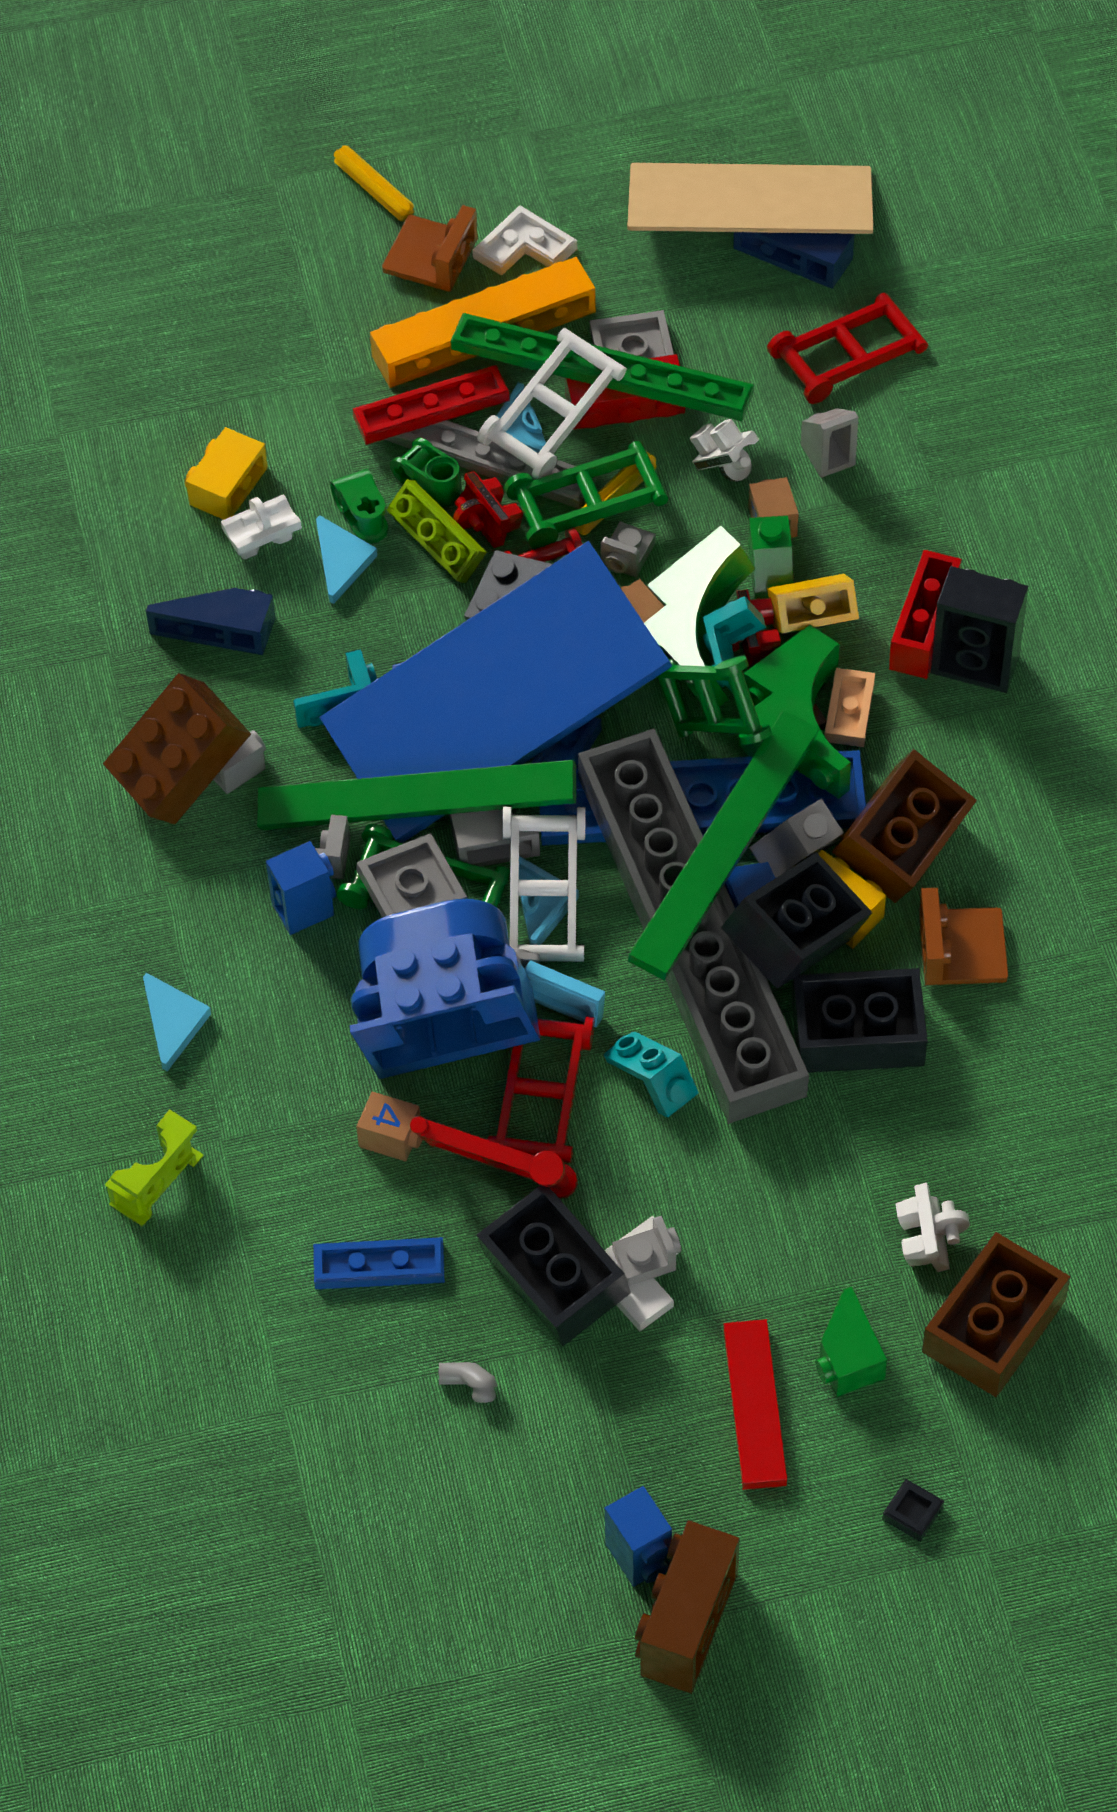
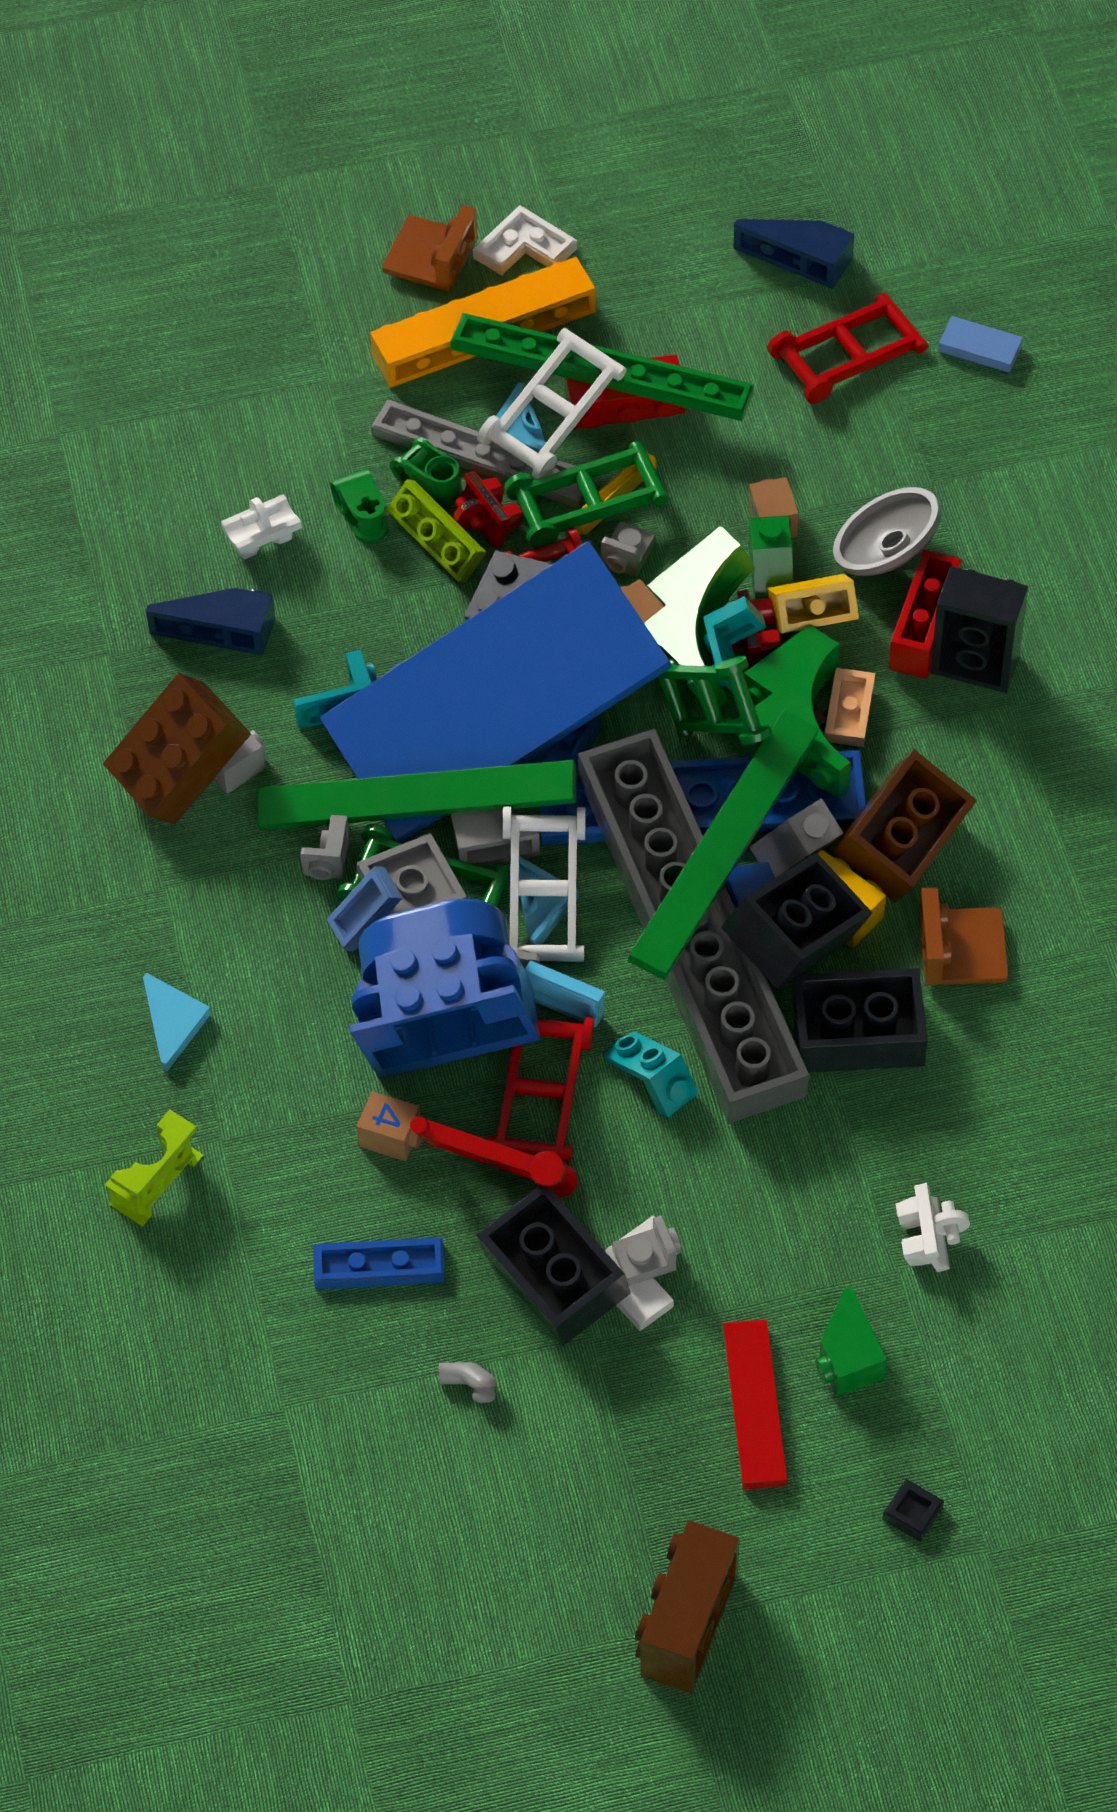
(226, 473): yellow brick -> none
(301, 887): blue brick -> none
(342, 557): medium azure tile -> none
(365, 904): none -> medium blue tile
(373, 183): yellow axle -> none
(431, 404): red tile -> none
(634, 334): light grey tile -> none
(638, 1536): blue brick -> none
(724, 448): white hips -> none
(750, 198): tan piece -> none
(830, 440): light grey slope -> none
(887, 532): none -> light grey dish
(980, 344): none -> medium blue tile
(995, 1314): reddish brown brick -> none

